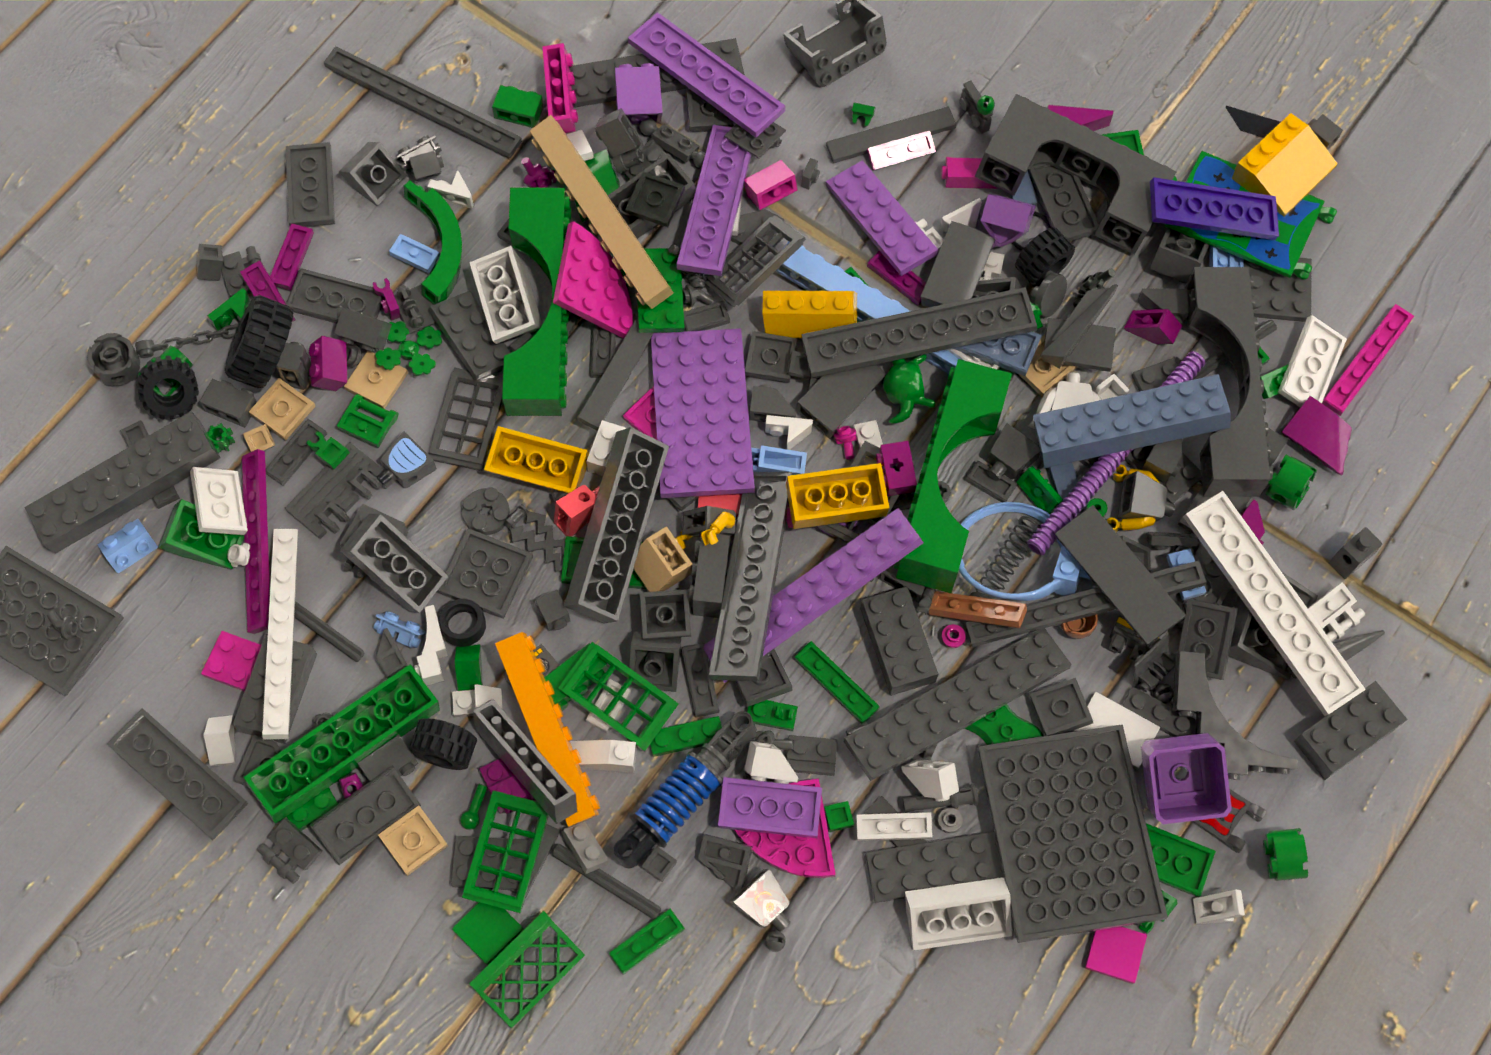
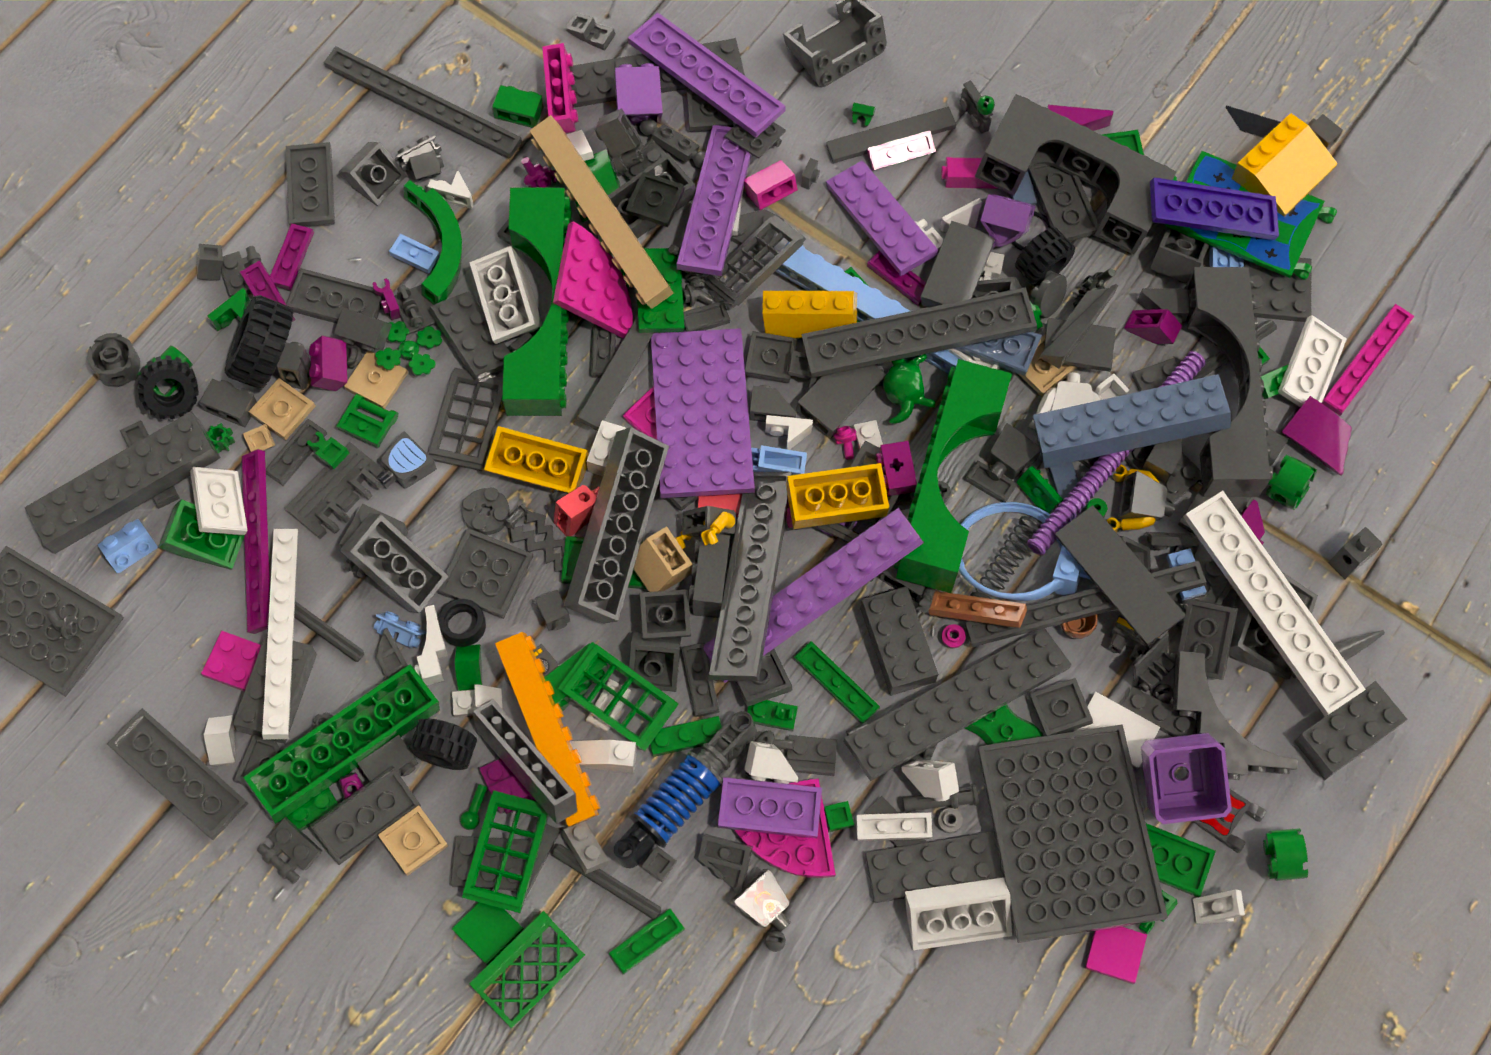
(146, 347): dark grey piece -> none
(239, 554): white plate -> none
(590, 32): none -> dark grey slope
(1333, 604): white plate -> none

